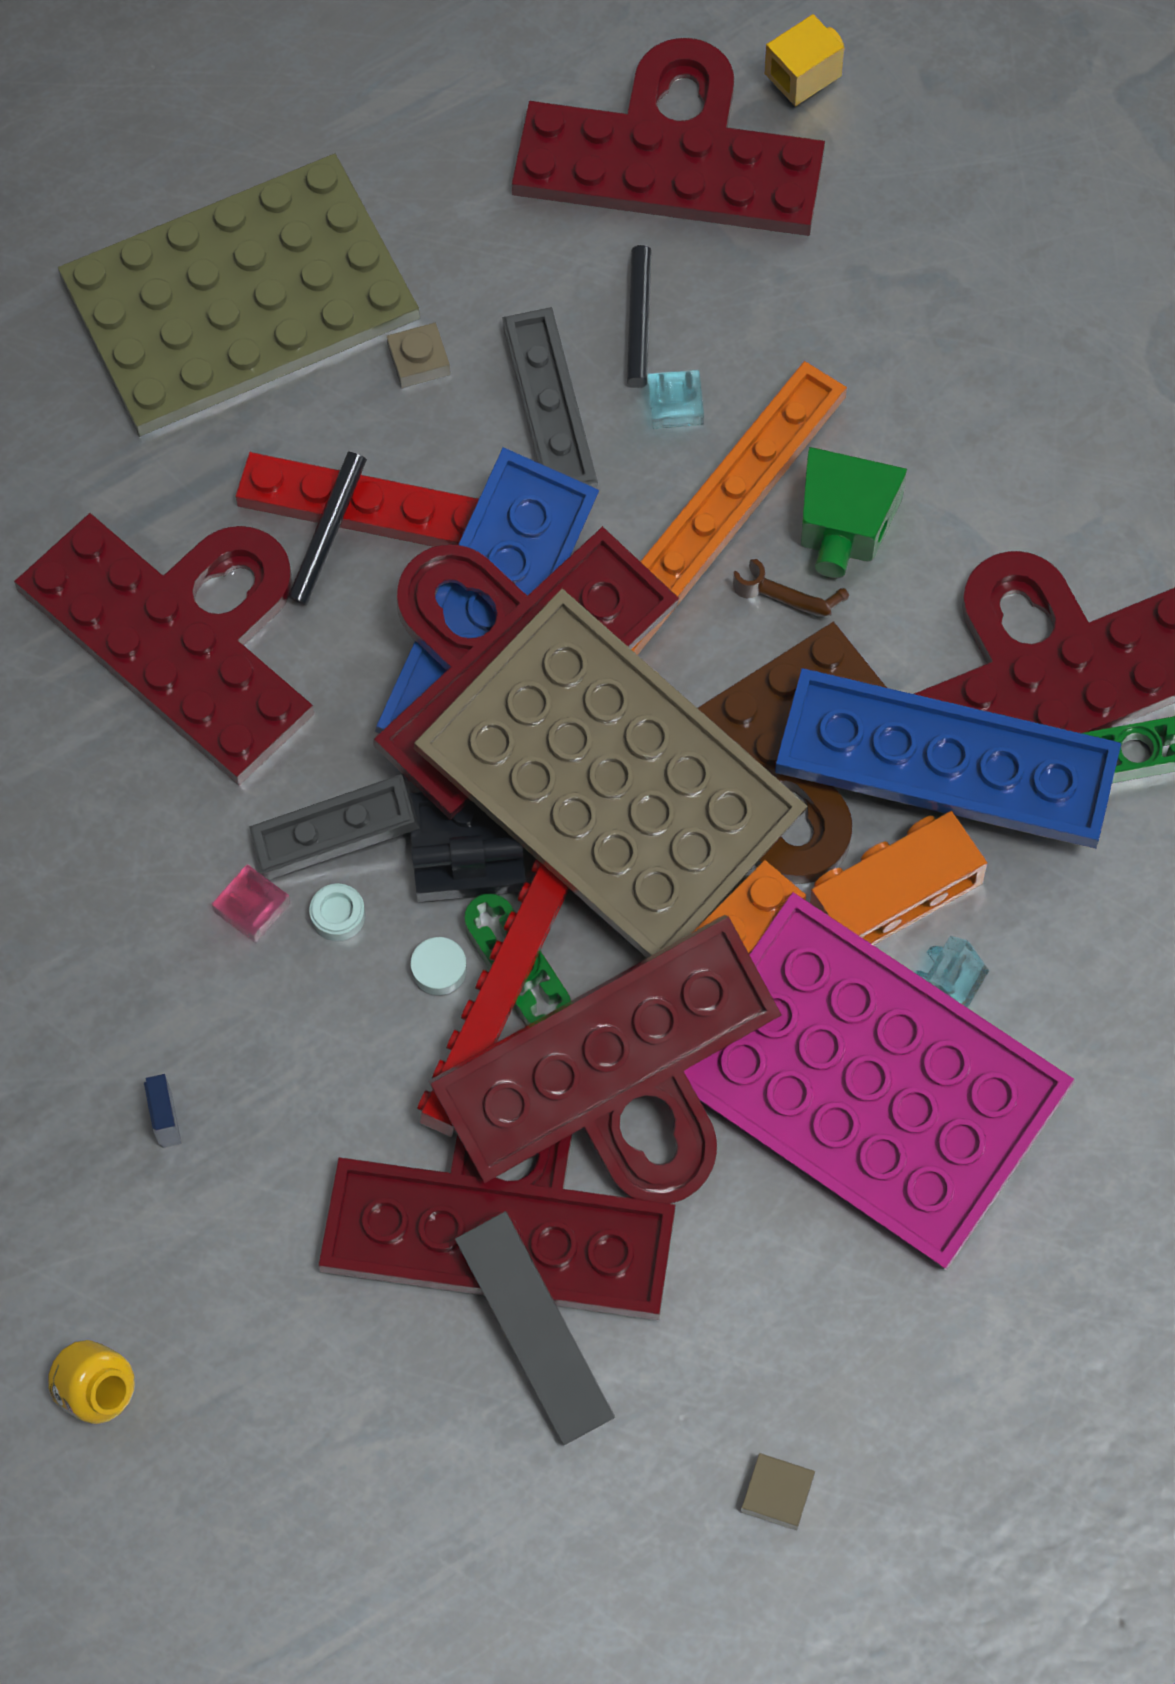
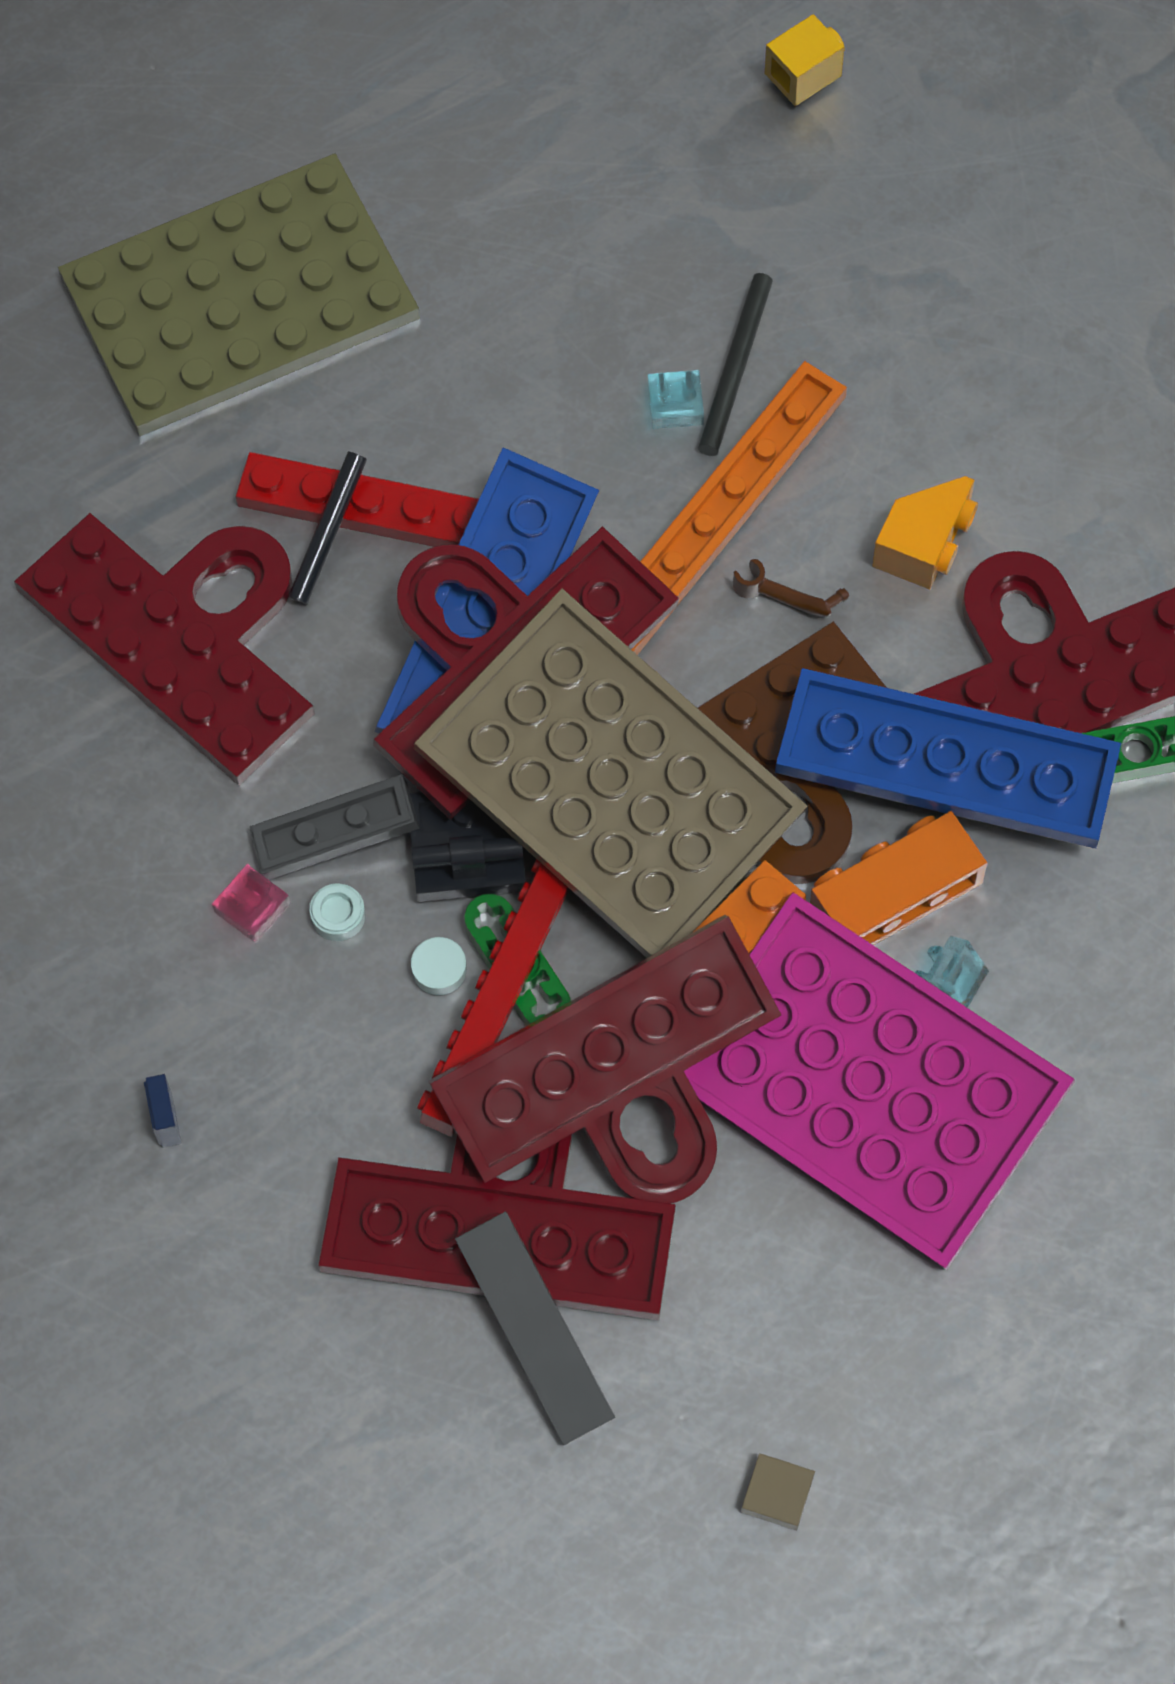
(91, 1382): yellow head -> none
(418, 355): dark tan plate -> none
(548, 394): dark grey tile -> none
(639, 316): black bar -> none
(668, 165): dark red plate -> none
(735, 364): none -> pearl dark grey bar
(847, 508): green torso -> none
(922, 529): none -> light orange slope

